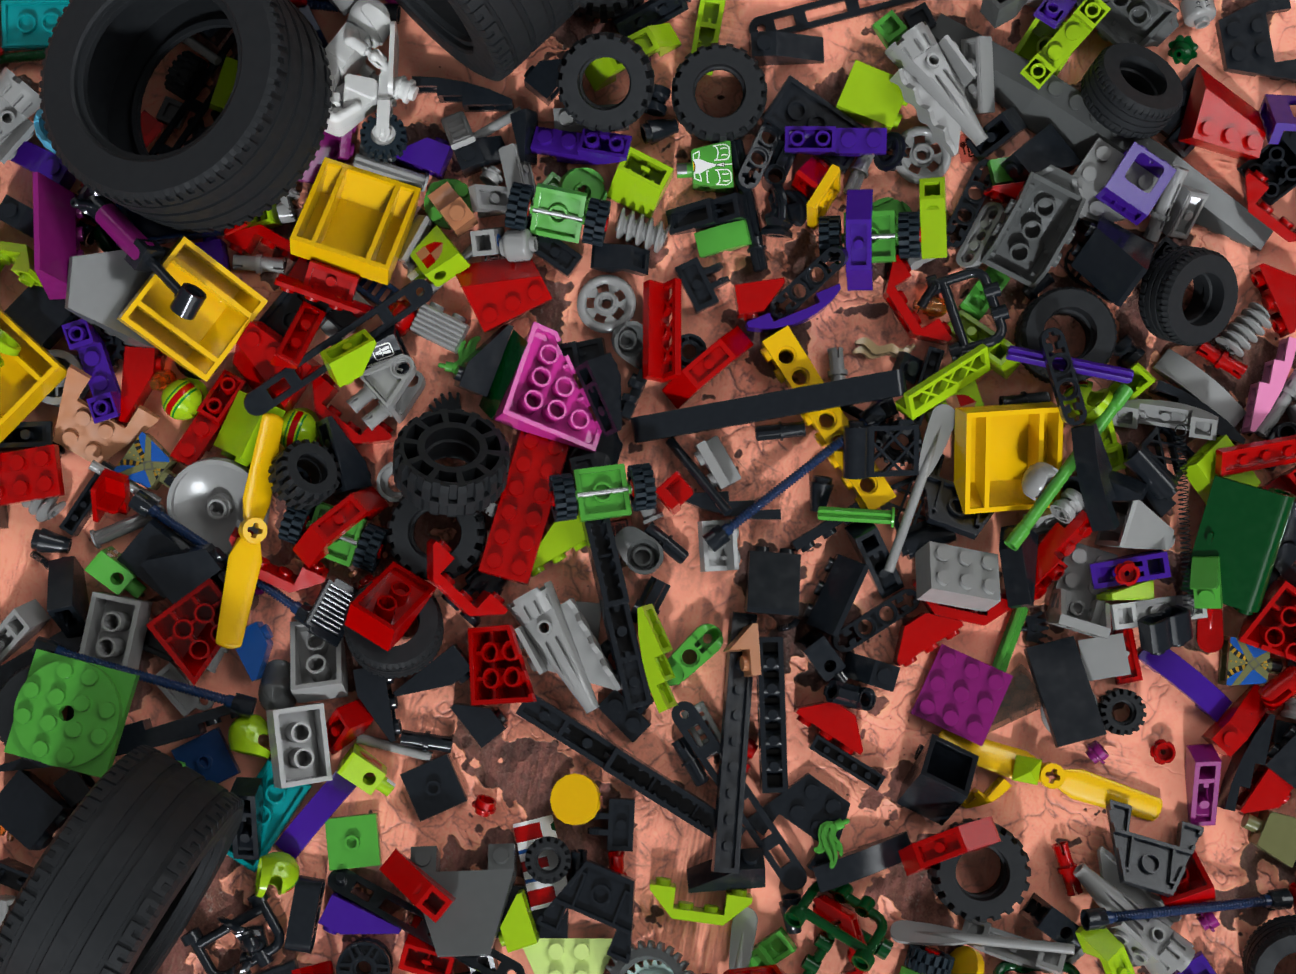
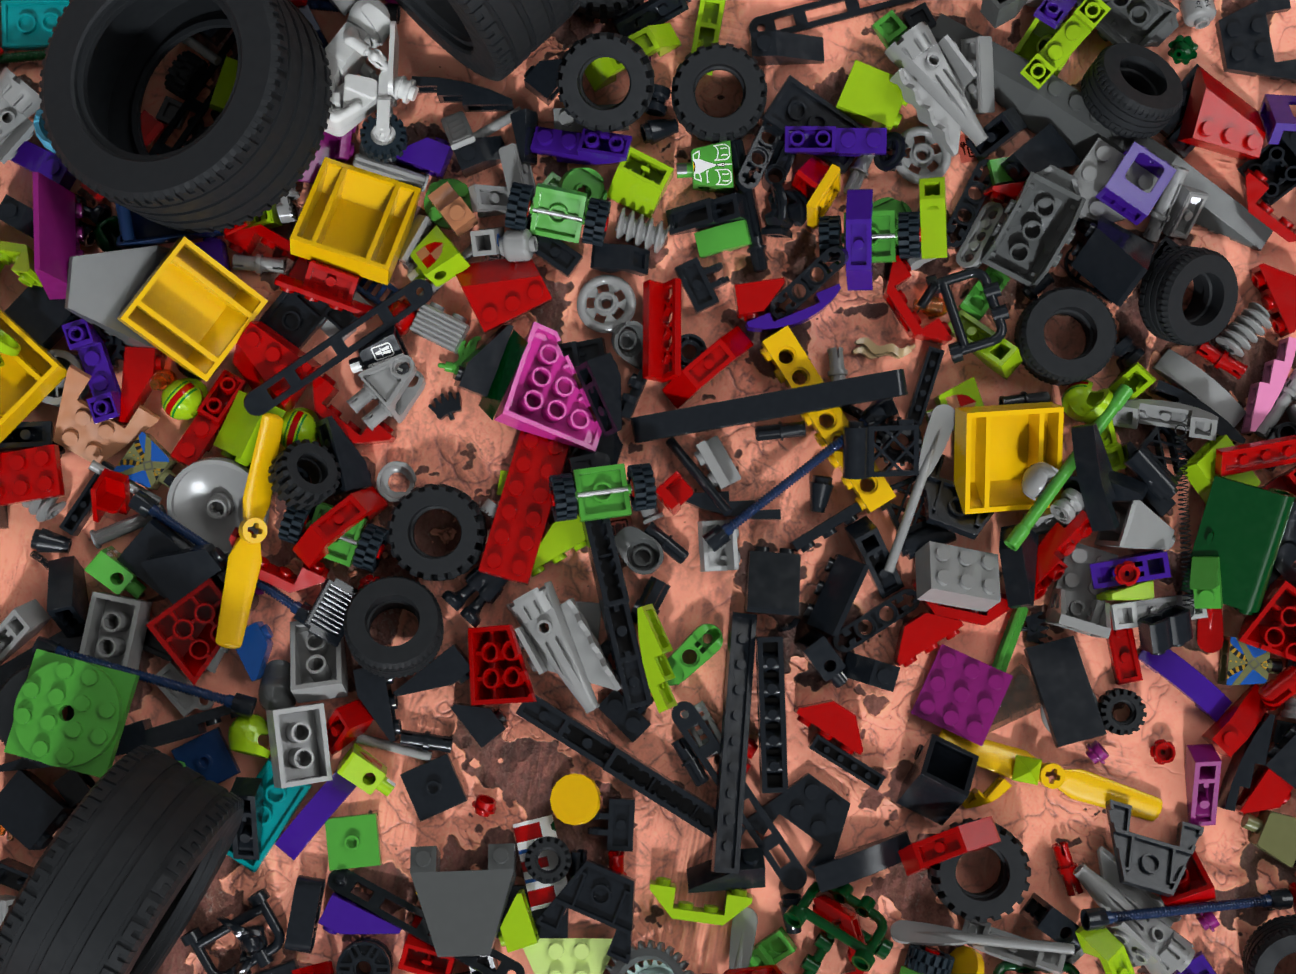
(141, 252): black piece -> none
(277, 870): lime helmet -> none
(298, 336): red slope -> none
(349, 357): lime slope -> none
(389, 606): red slope -> none
(417, 885): red slope -> none
(437, 560): red slope -> none
(448, 488): black tyre -> none
(491, 176): light grey plate -> none
(748, 643): nougat slope -> none
(828, 841): bright green piece -> none
(850, 695): black piece -> none
(856, 515): bright green axle -> none
(910, 365): black plate -> none
(944, 383): lime fence -> none
(1067, 375): black beam -> none
(1080, 366): dark purple axle -> none
(1105, 657): light grey piece -> none

